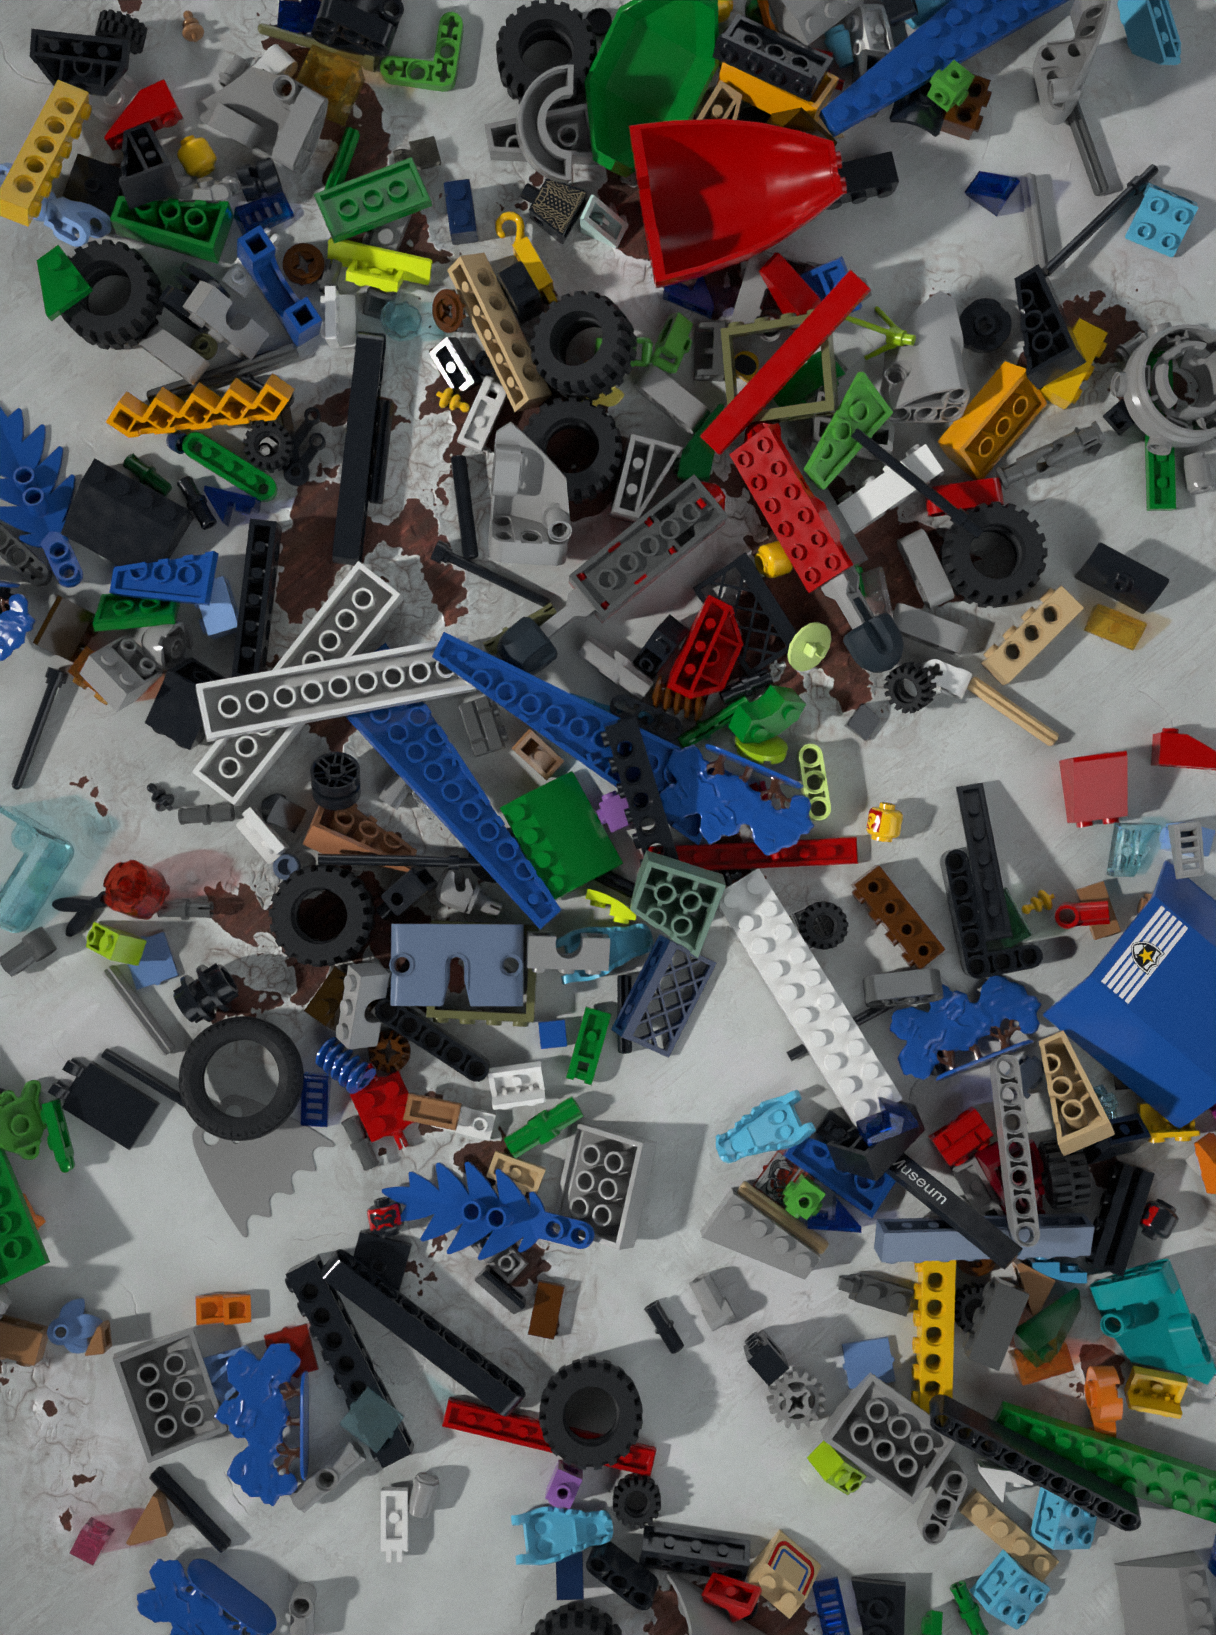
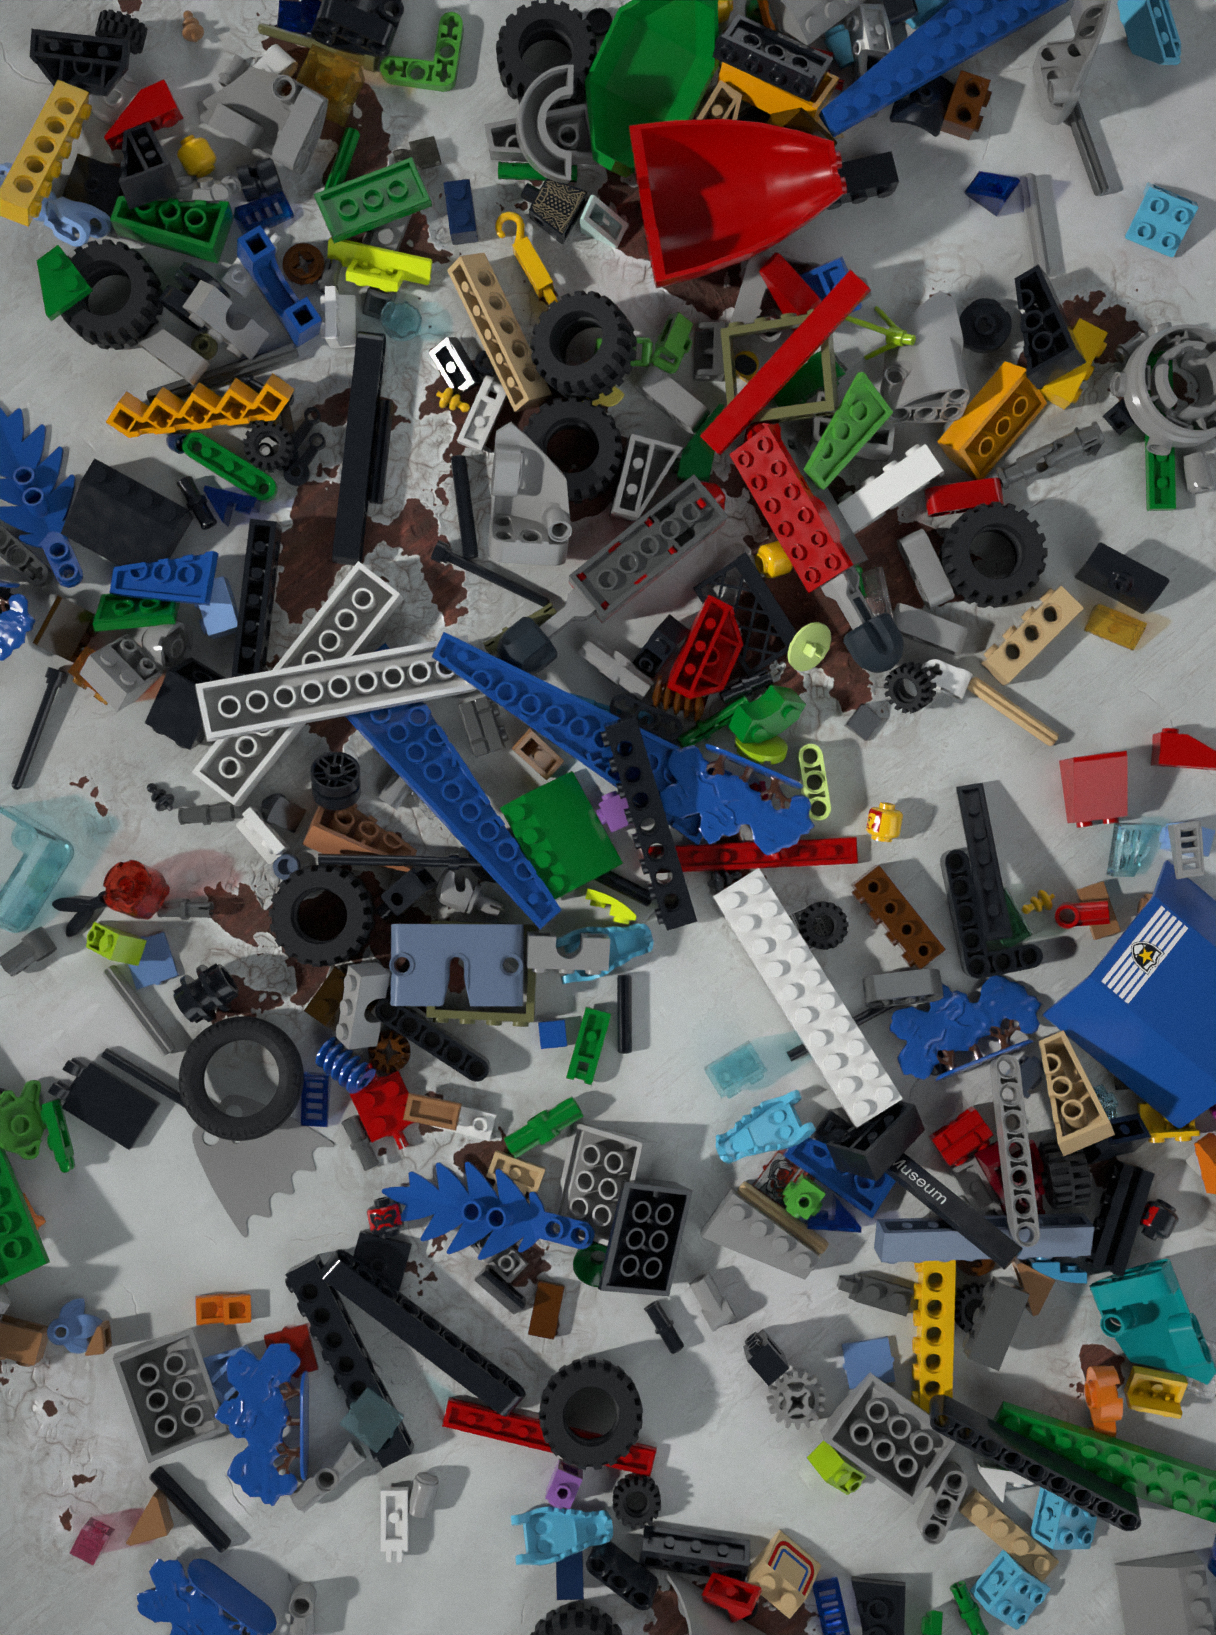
(147, 474): dark green axle -> none
(441, 310): reddish brown gear -> none
(517, 1085): white bracket -> none
(519, 290): black torso -> none
(525, 171): none -> green pin
(587, 1268): none -> dark green piece
(644, 991): dark blue fence -> none
(645, 1237): none -> black slope
(677, 898): sand green wedge -> none
(697, 300): clear blue slope -> none
(735, 1070): none -> clear light blue brick
(891, 1121): clear blue slope -> none
(950, 85): bright green brick -> none
(958, 516): black bar -> none
(1028, 1373): clear orange brick -> none
(1046, 1331): dark green slope -> none
(1134, 187): black bar -> none

